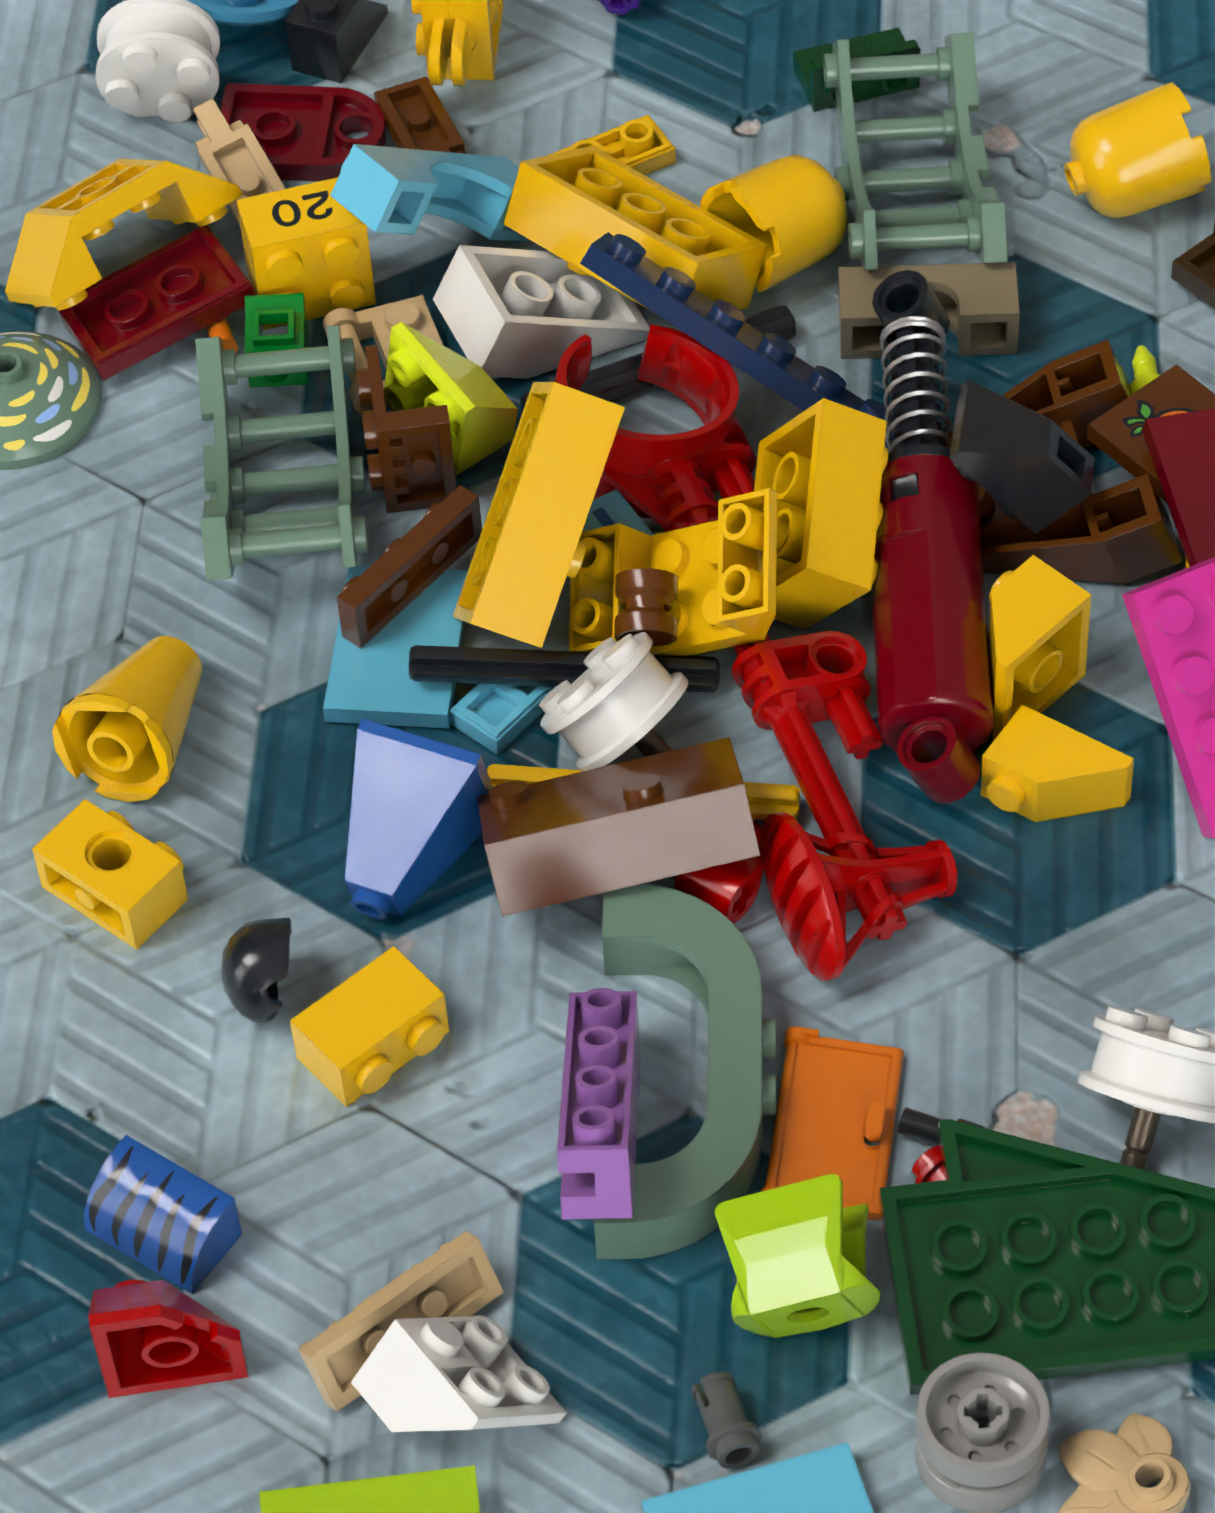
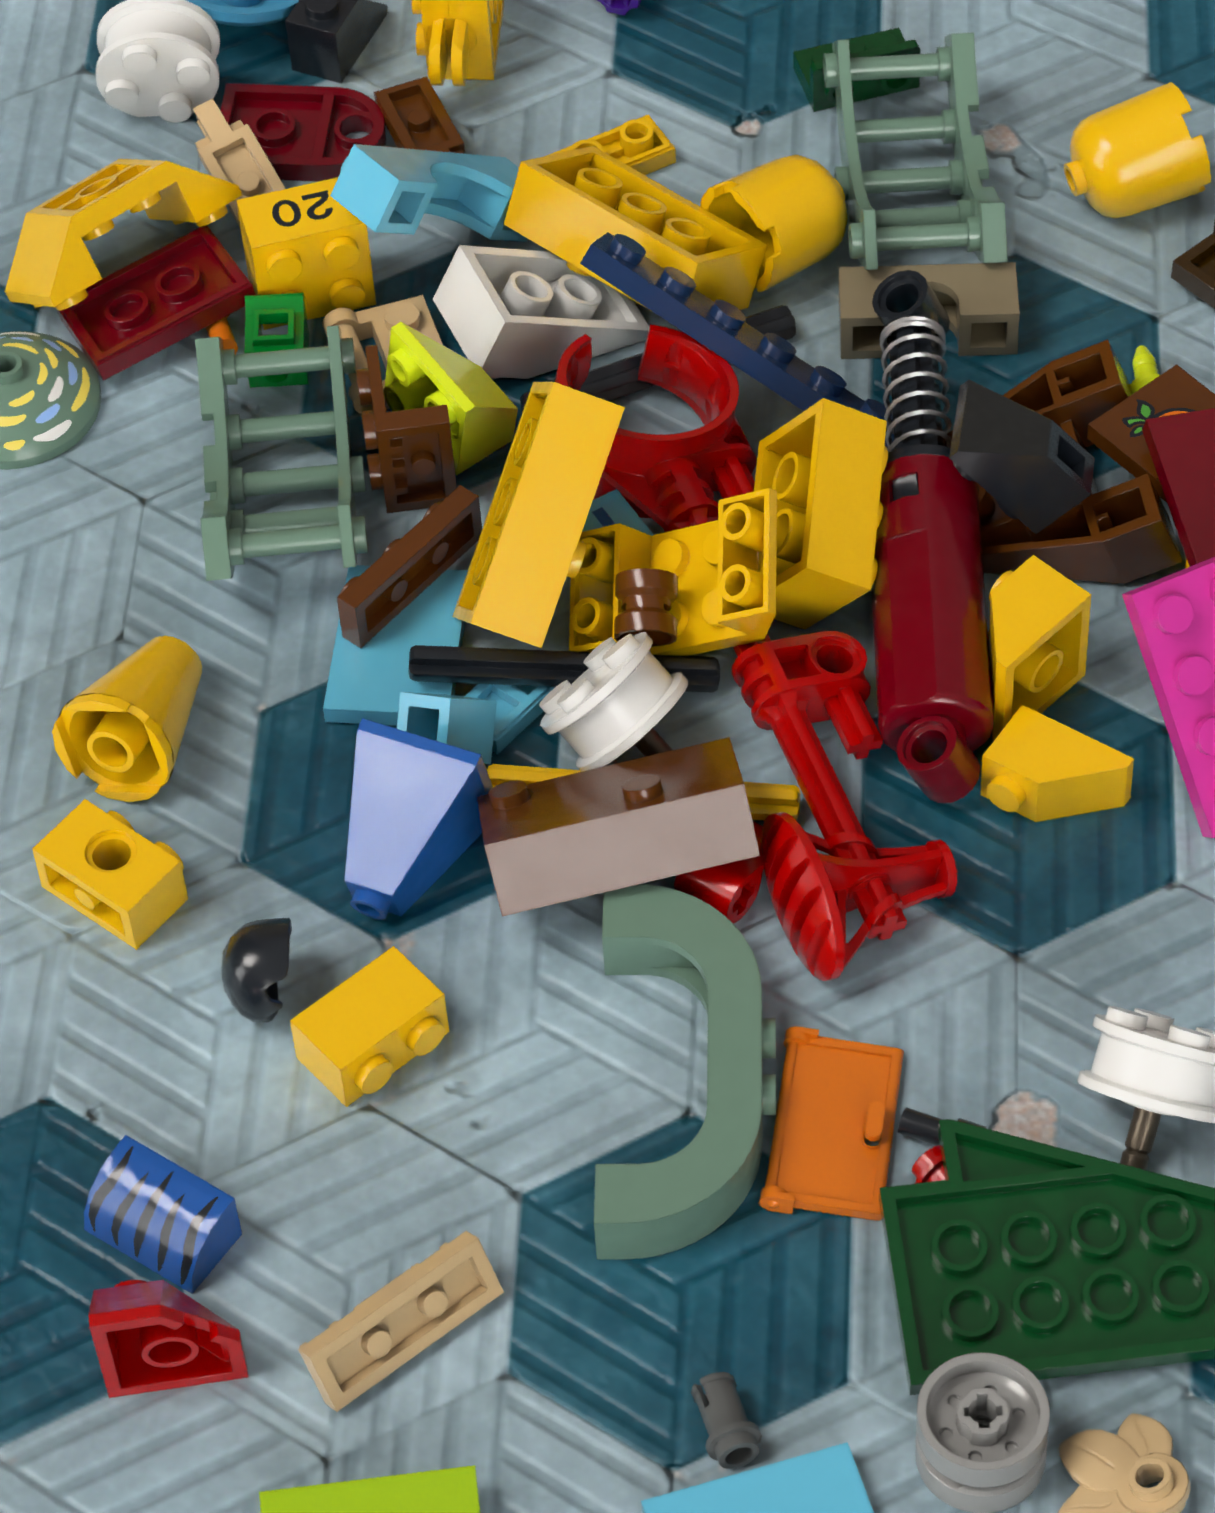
(450, 720): none -> medium azure brick
(453, 1378): white slope -> none
(599, 1105): medium lavender brick -> none
(797, 1258): lime piece -> none

